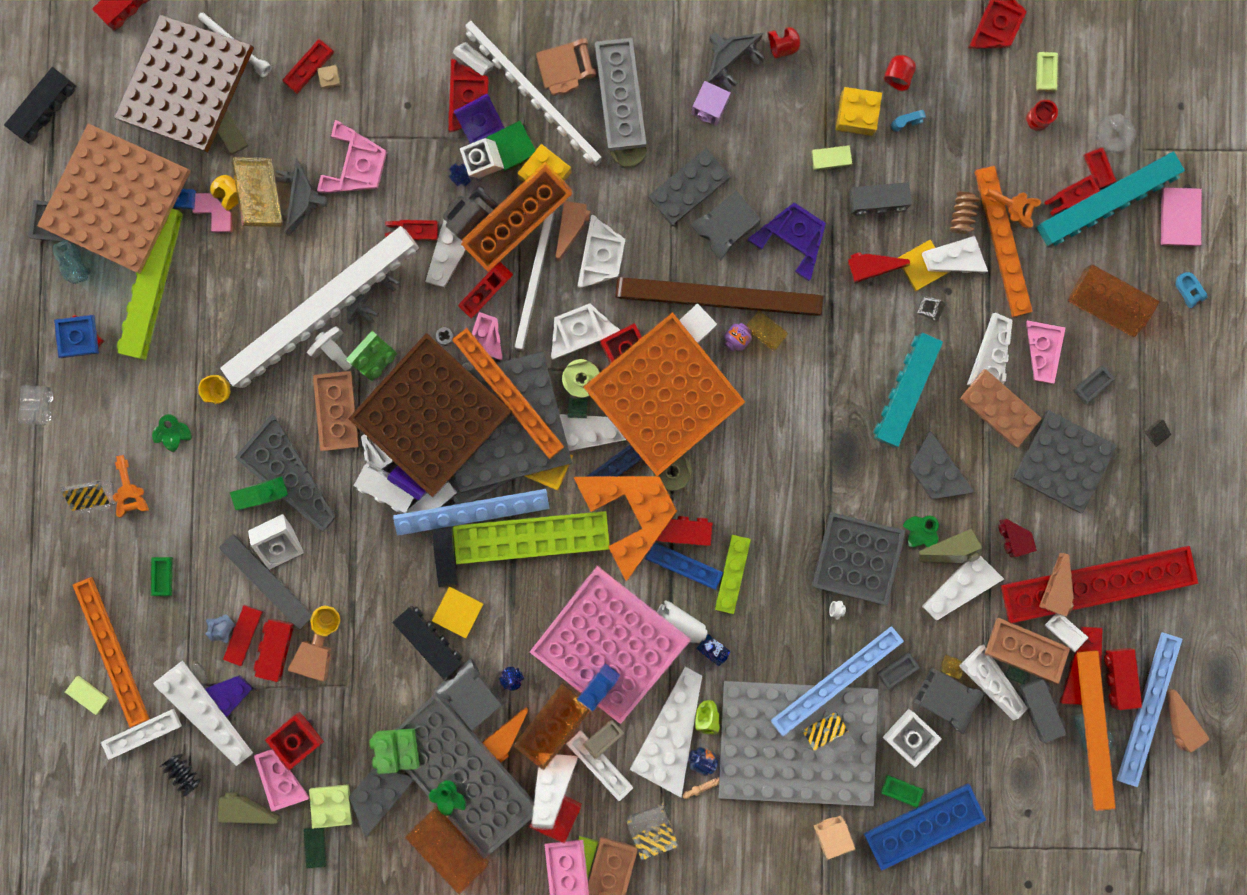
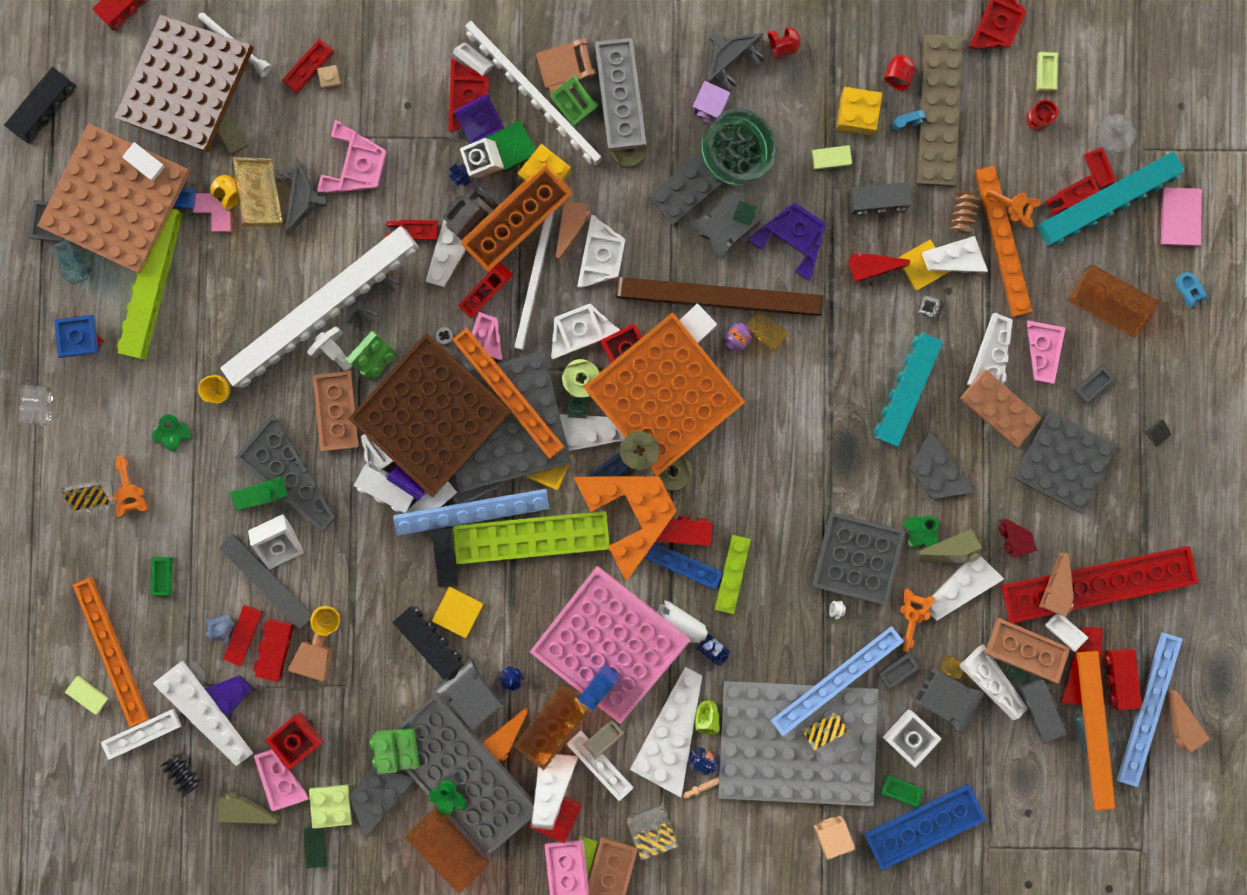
(143, 161): none -> white tile
(568, 104): none -> bright green plate
(649, 455): none -> olive plate
(745, 213): none -> clear green tile
(757, 138): none -> clear green wheel
(914, 615): none -> orange piece
(941, 106): none -> dark tan plate

